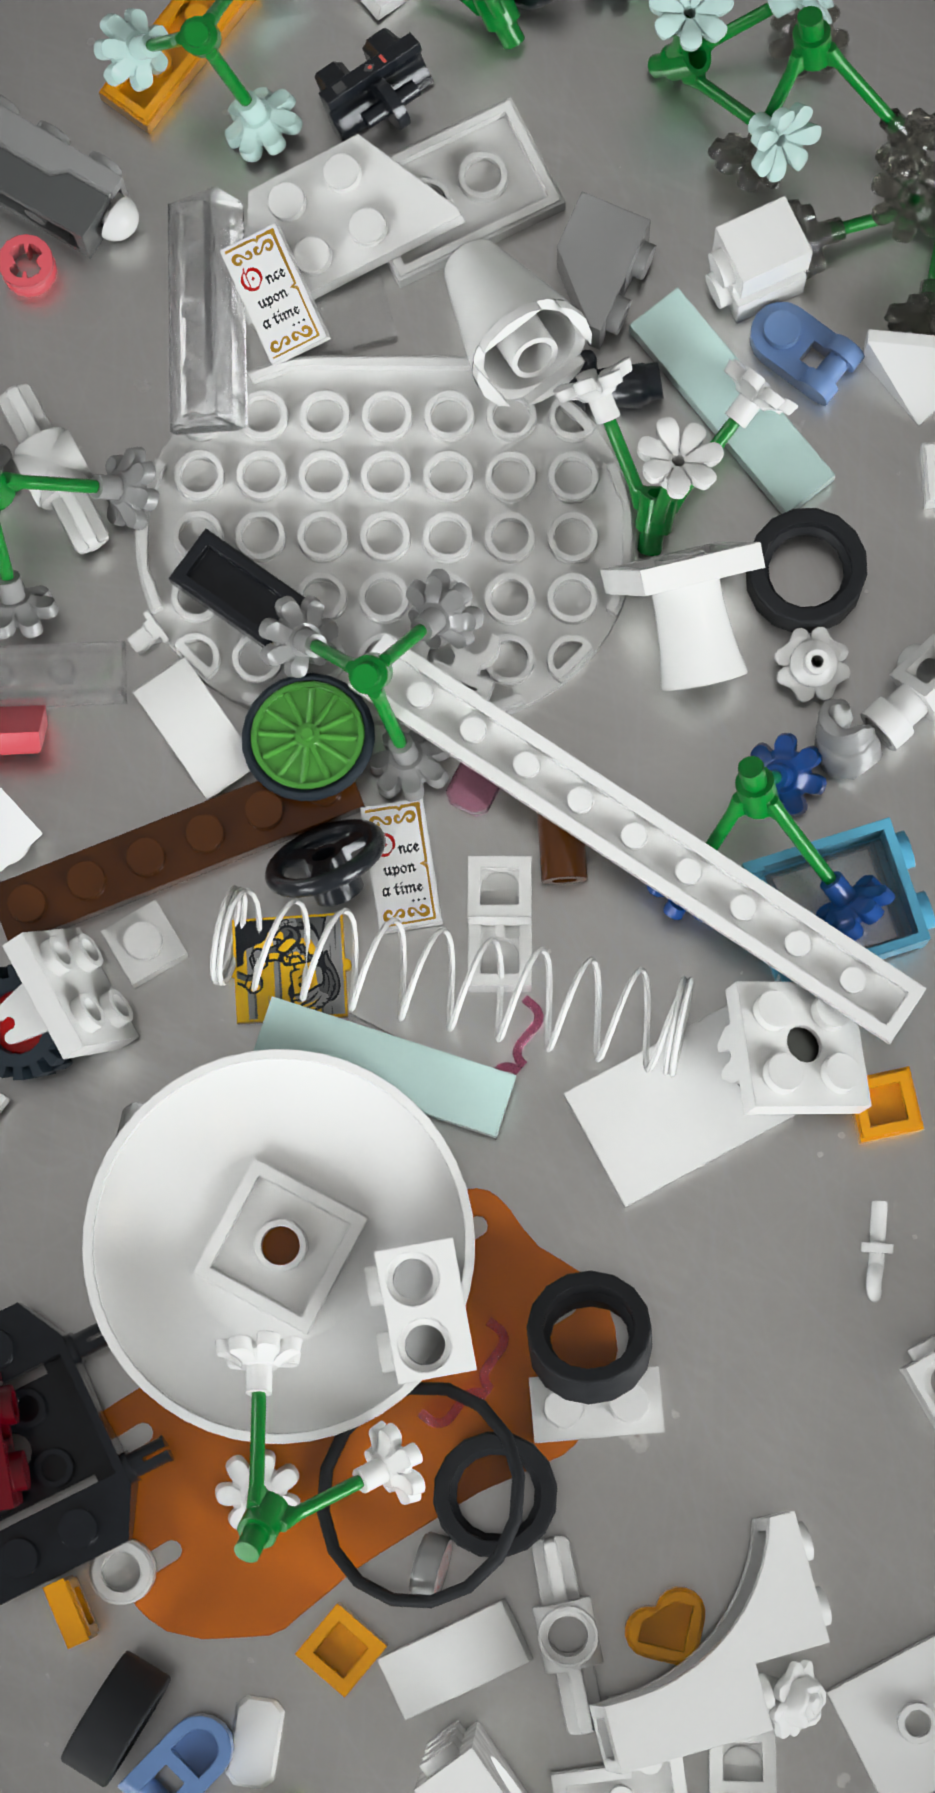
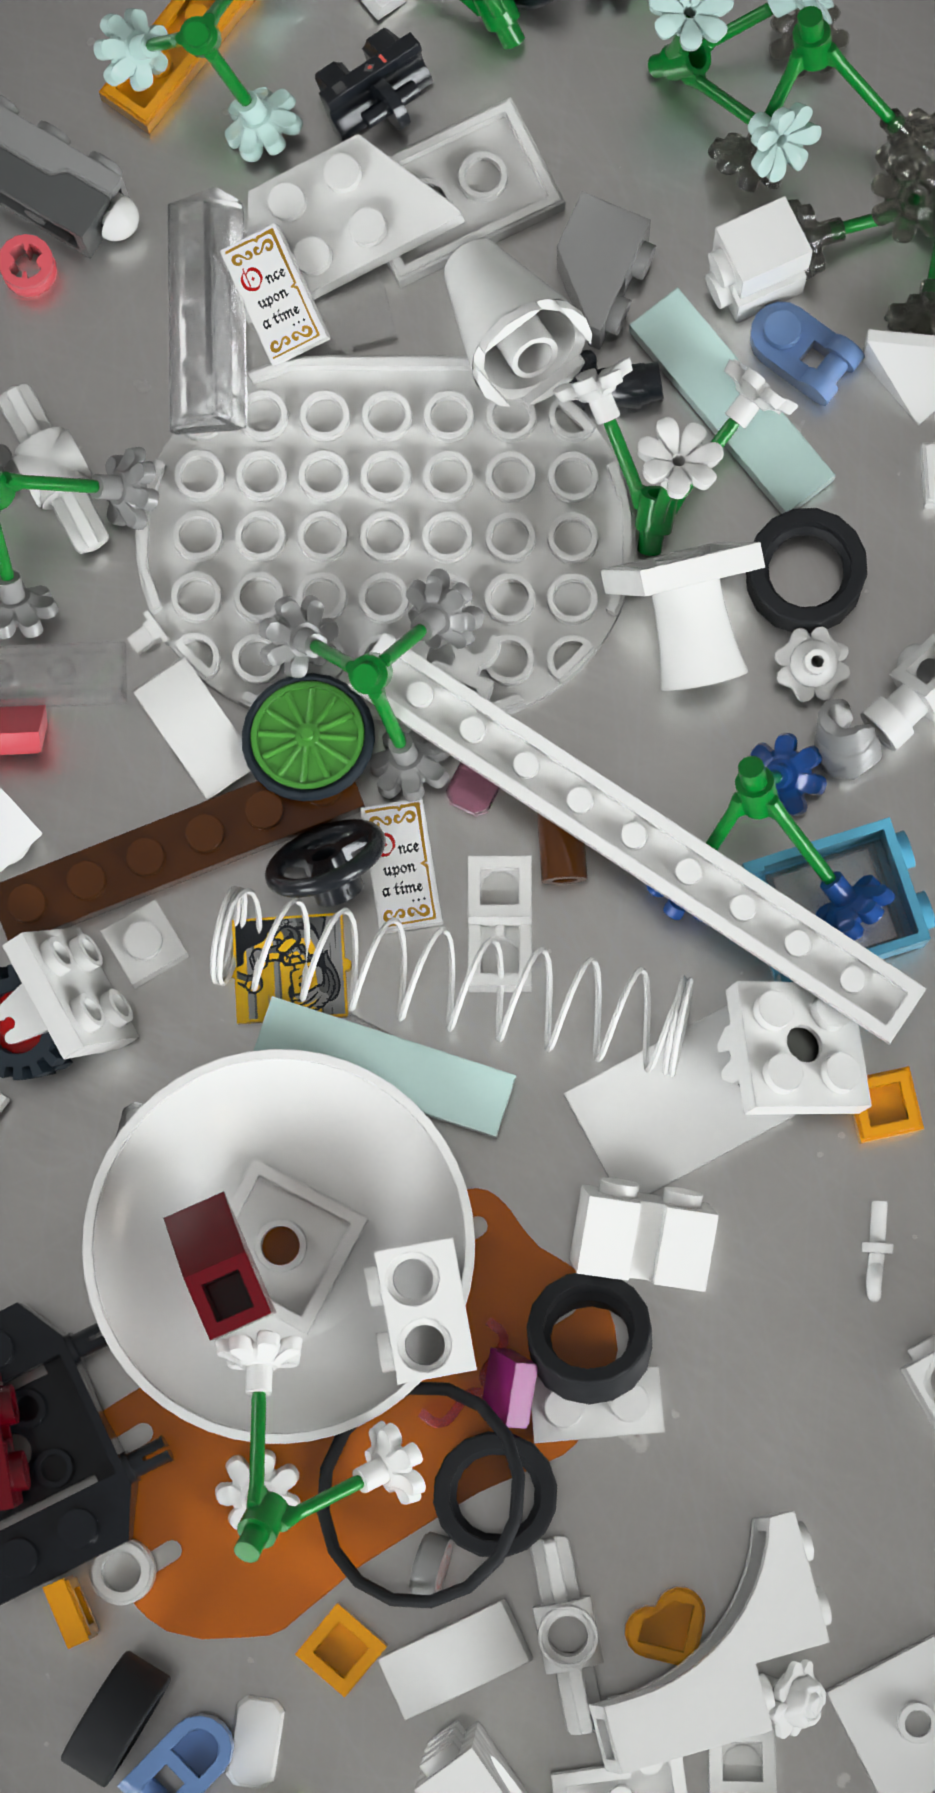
(218, 1267): none -> dark red slope
(230, 585): black tile -> none
(510, 1386): none -> magenta tile
(524, 1038): clear pink piece -> none
(644, 1234): none -> white brick

